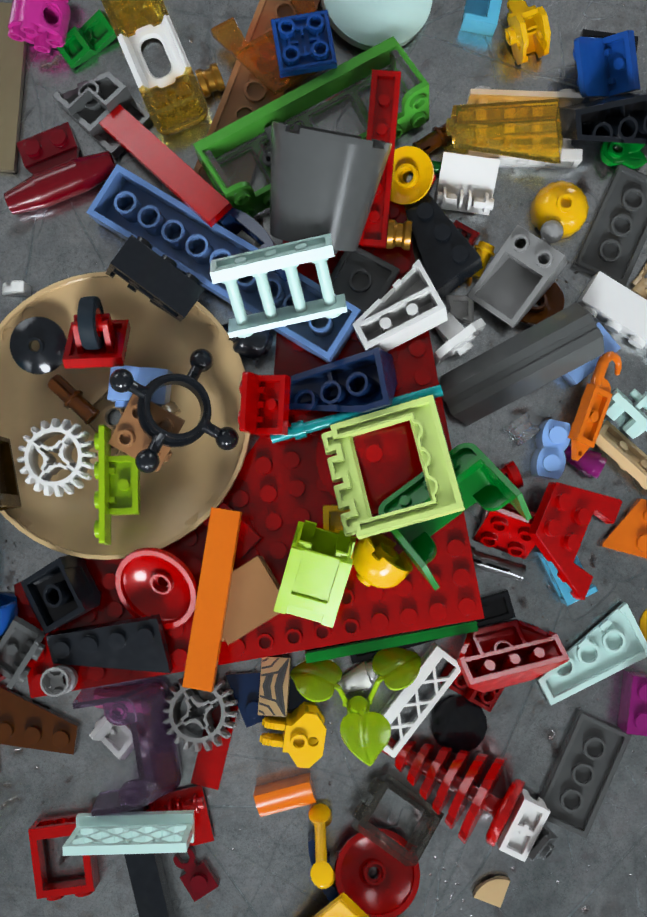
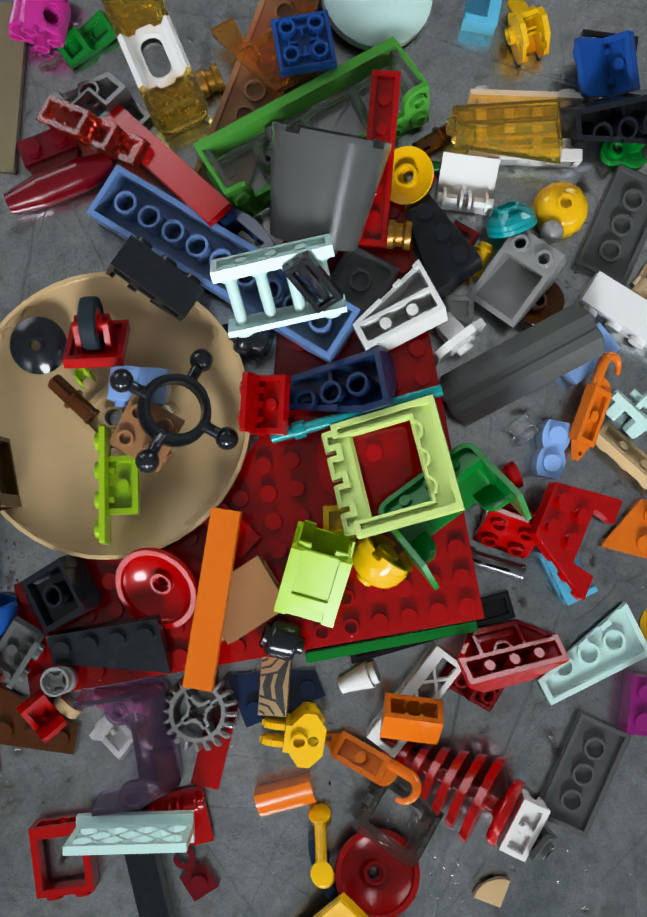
(16, 288): white tile -> none
(42, 716): none -> red bracket
(50, 465): white gear -> none
(64, 705): none -> tan tile
(81, 374): none -> lime hand
(93, 131): none -> clear red slope
(282, 639): none -> black head
(300, 264): none -> black tile
(361, 730): lime plant -> none
(372, 763): none -> orange plate
(412, 718): none -> orange brick
(458, 724): black dish -> none
(510, 219): none -> teal piece
(589, 464): magenta cone -> none

